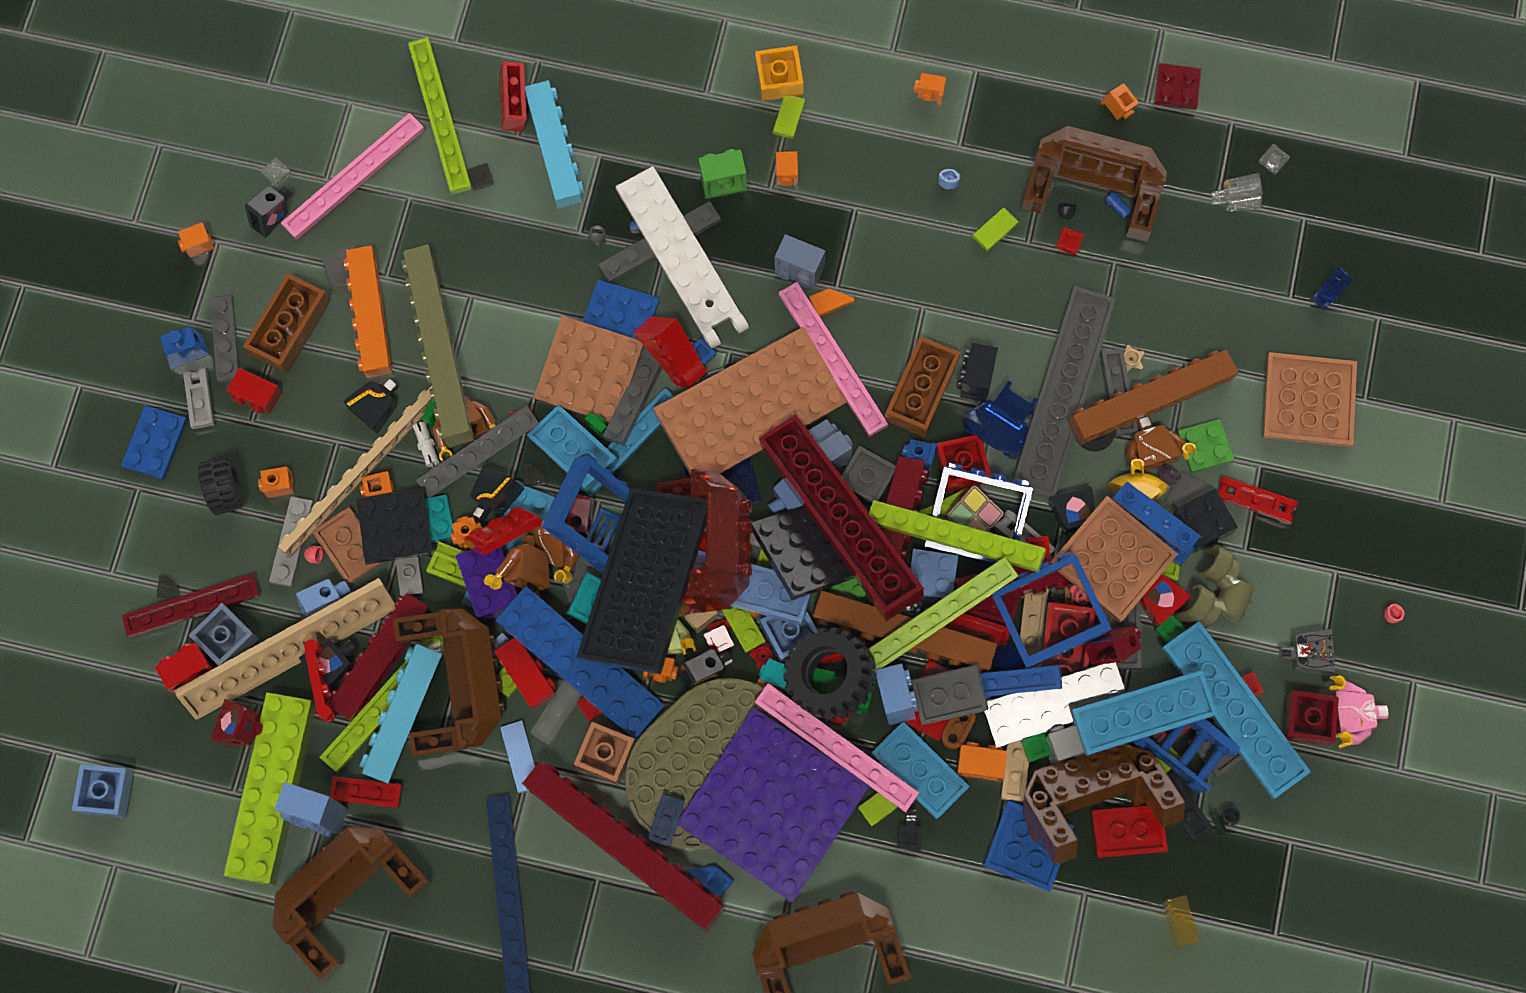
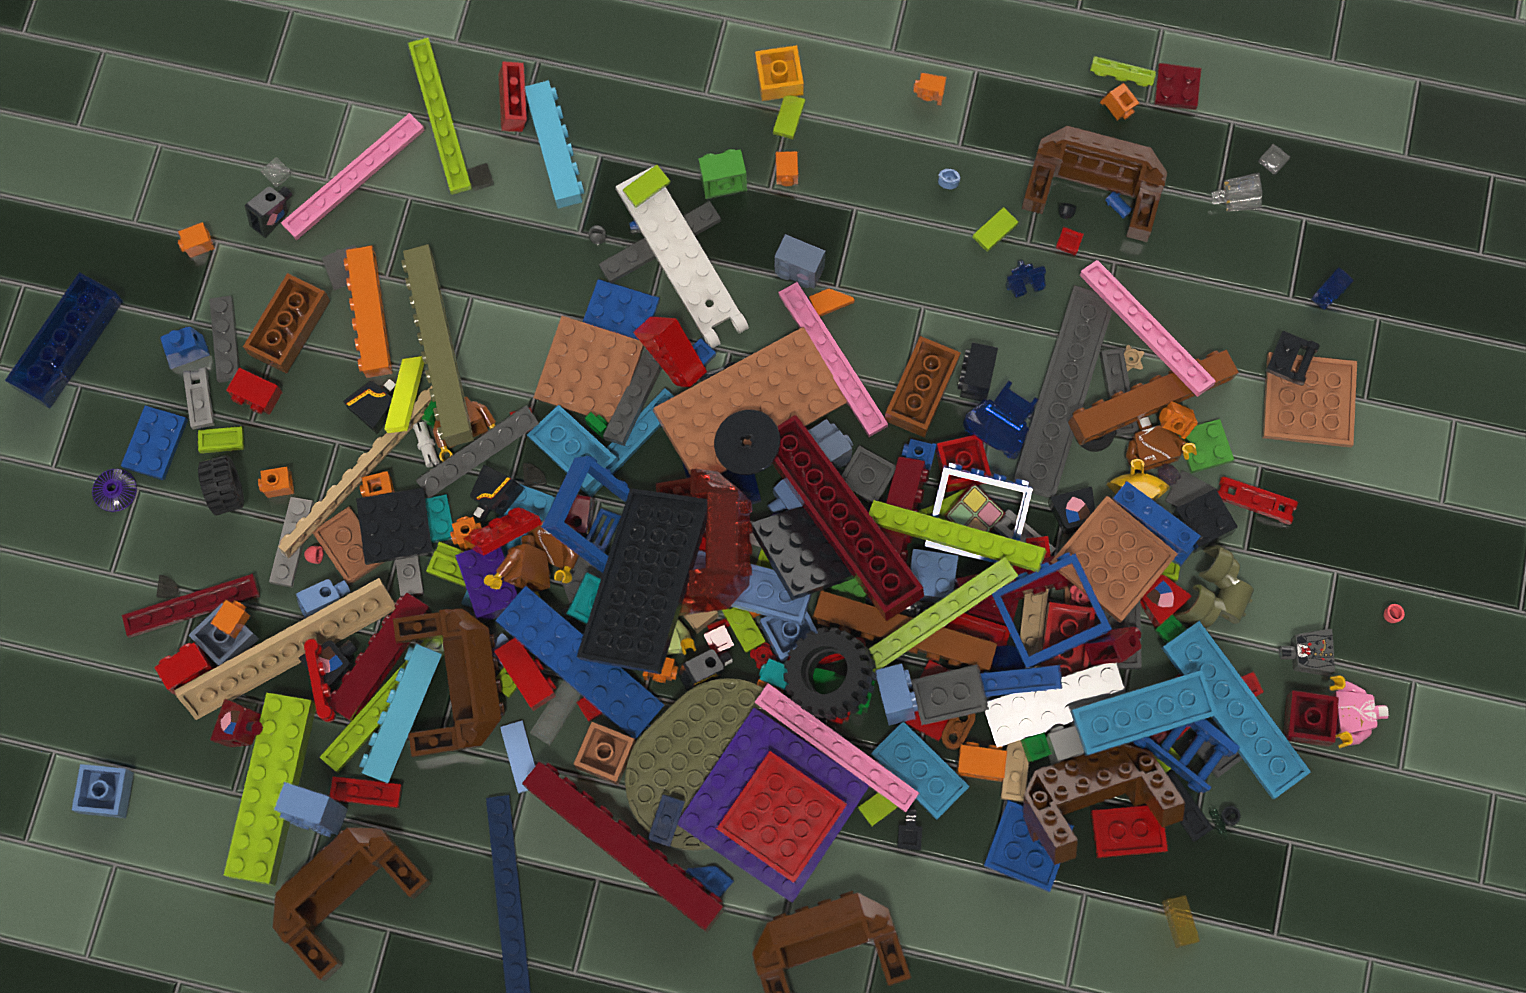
(64, 340): none -> clear blue brick
(121, 497): none -> dish
(221, 439): none -> lime tile
(231, 618): none -> orange brick
(404, 395): none -> neon yellow tile
(646, 186): none -> lime tile
(747, 425): none -> black piece
(781, 816): none -> red plate
(1025, 275): none -> clear blue hips
(1123, 71): none -> lime plate
(1147, 328): none -> bright pink plate
(1178, 419): none -> orange brick
(1285, 355): none -> black plate

